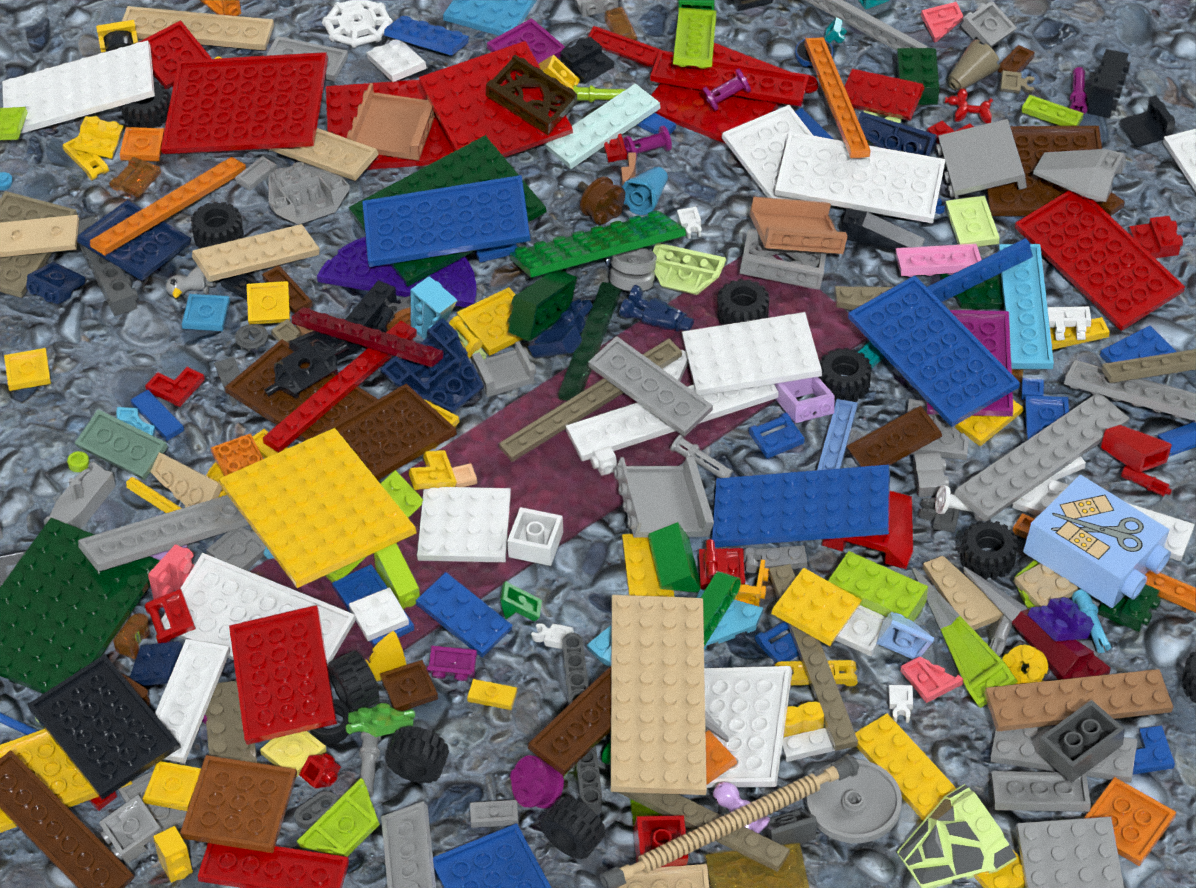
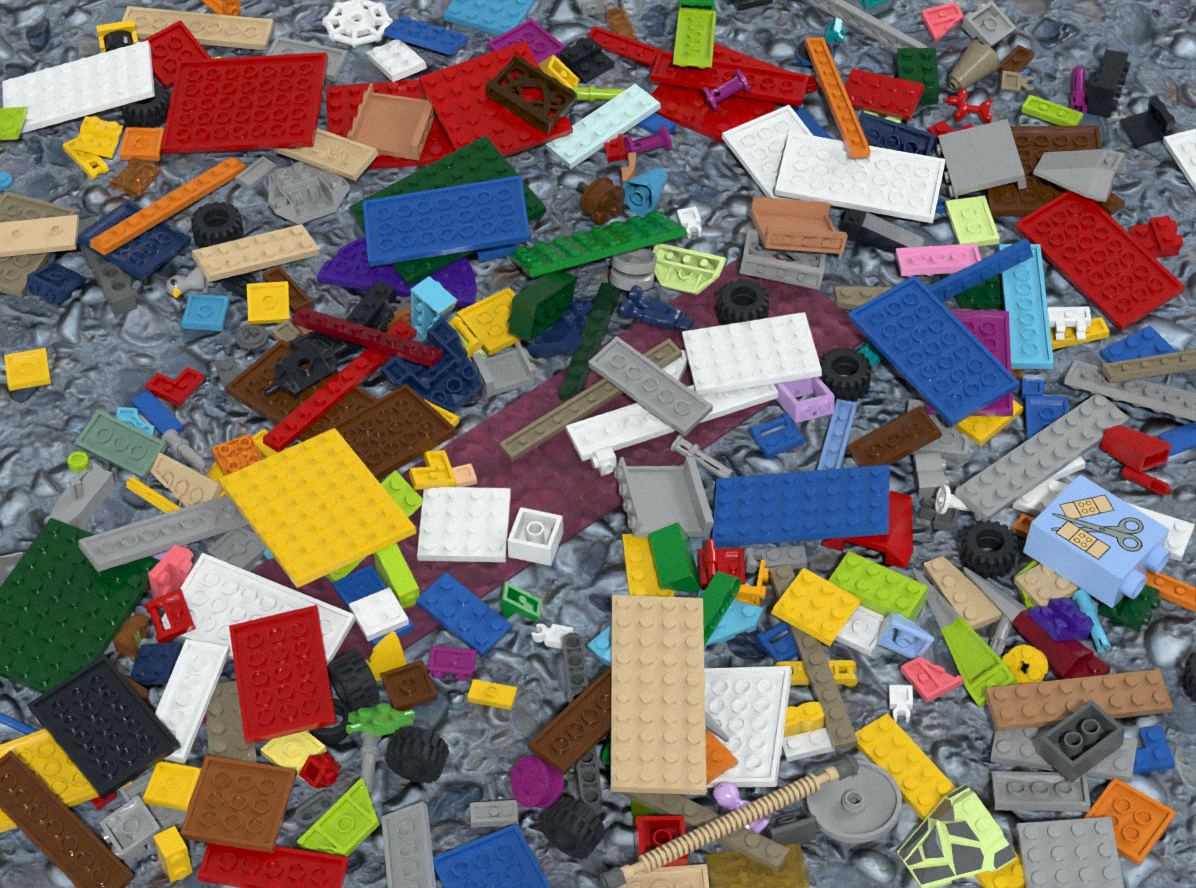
(181, 447): none -> light grey pin

